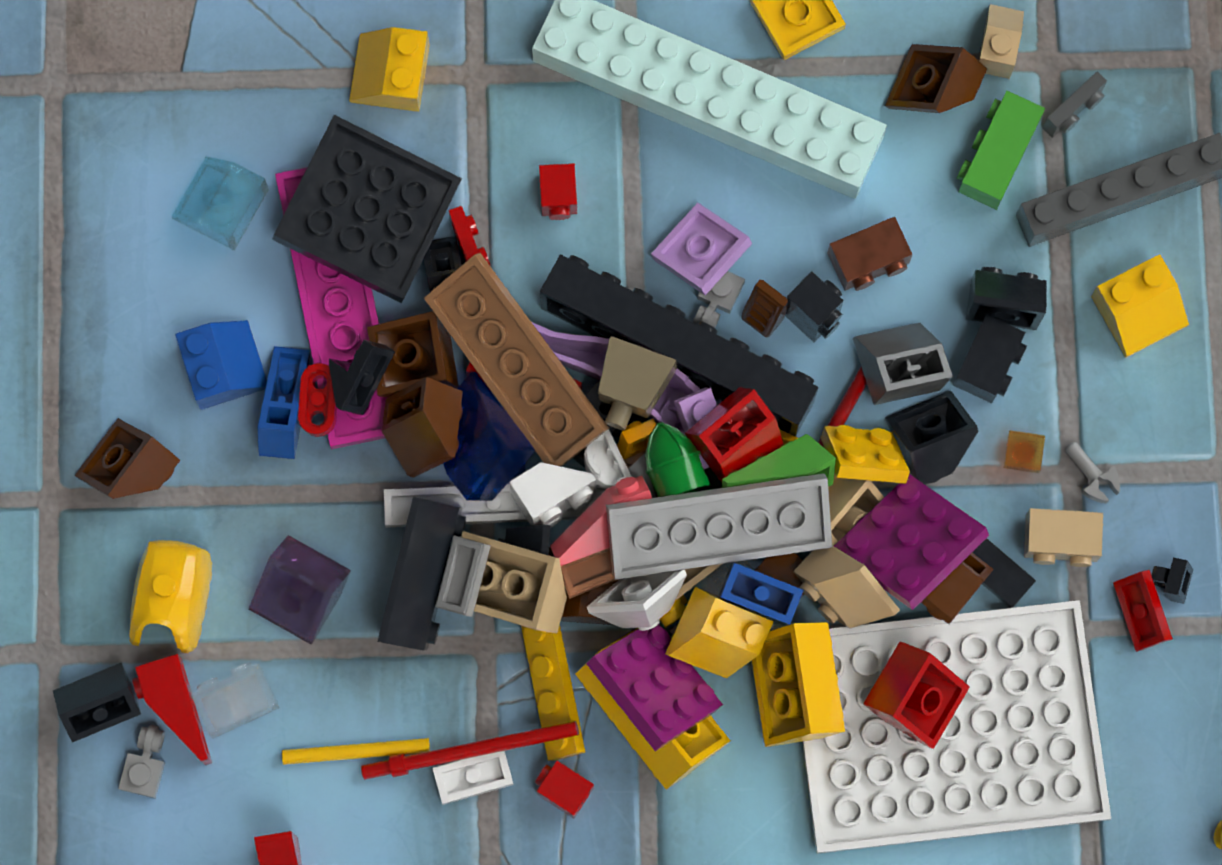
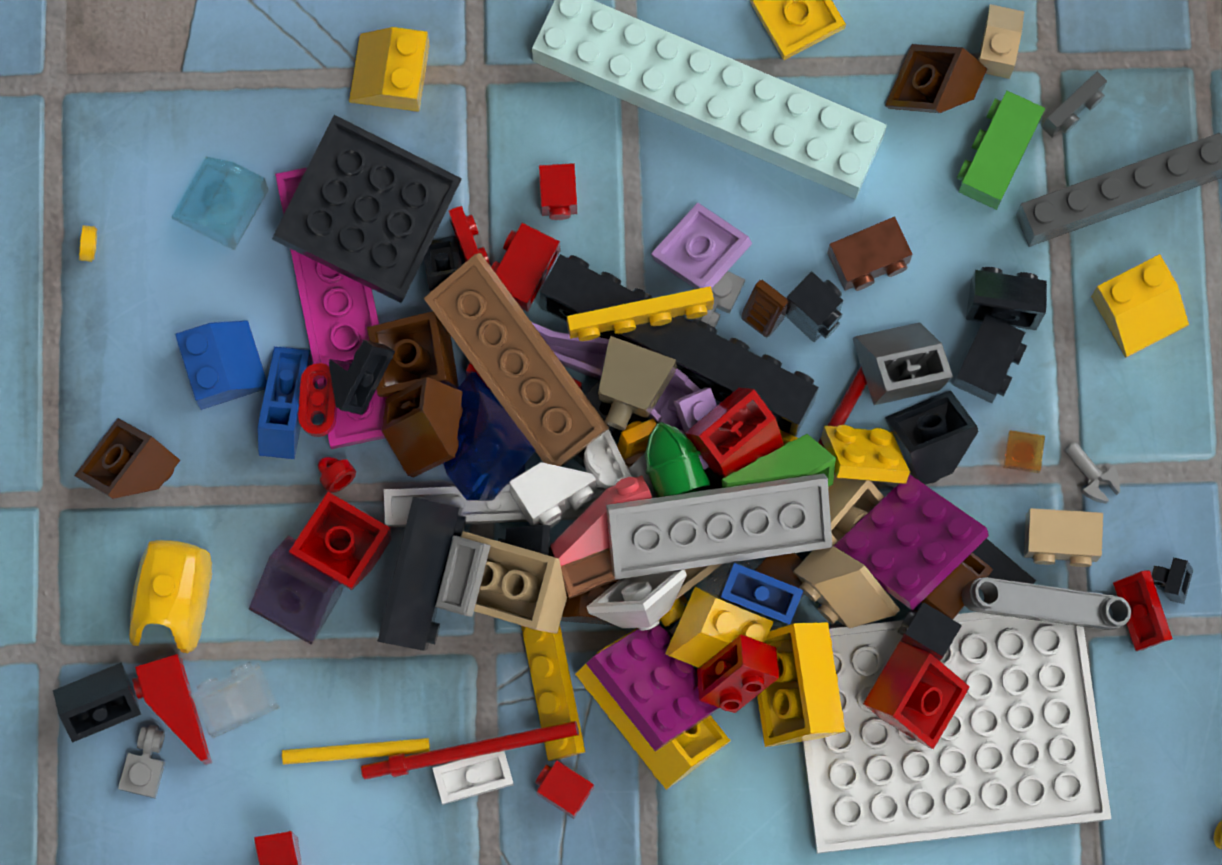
(88, 243): none -> yellow tile
(337, 475): none -> red tile
(341, 541): none -> red slope
(526, 263): none -> red brick
(654, 310): none -> yellow plate
(737, 673): none -> red brick
(929, 630): none -> black brick
(1046, 603): none -> piece

